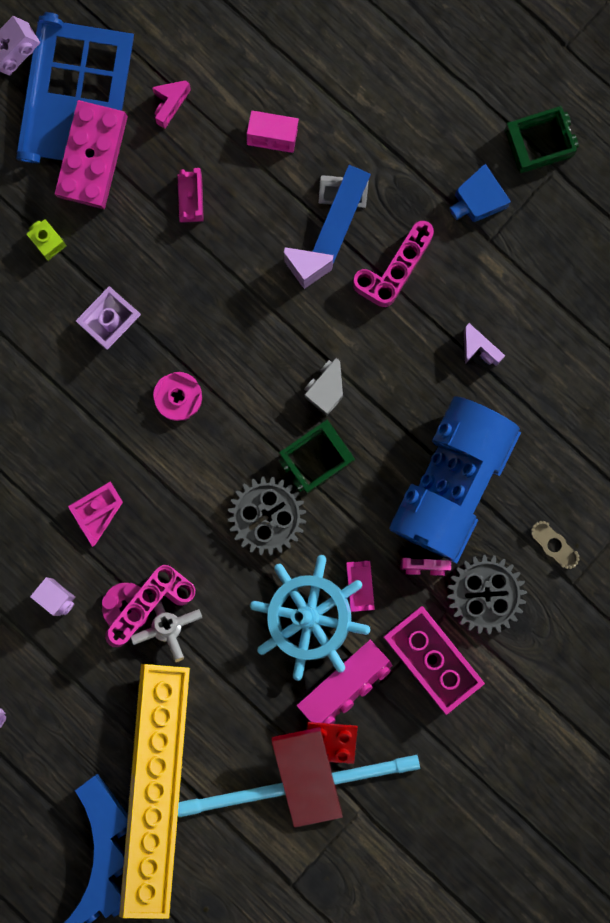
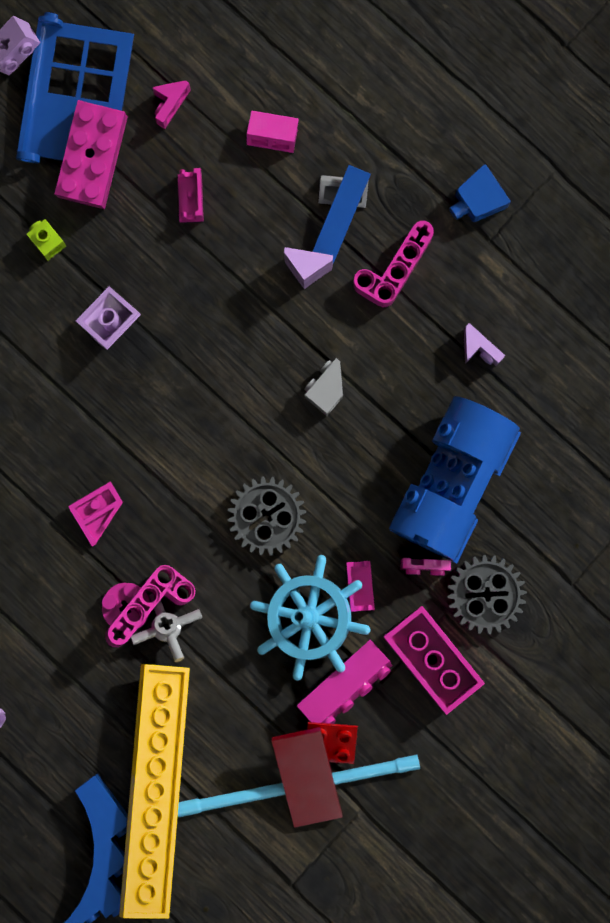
(53, 597): lavender brick -> none
(173, 383): dark pink plate -> none
(335, 441): dark green window -> none
(517, 145): dark green window -> none
(565, 556): dark tan piece -> none

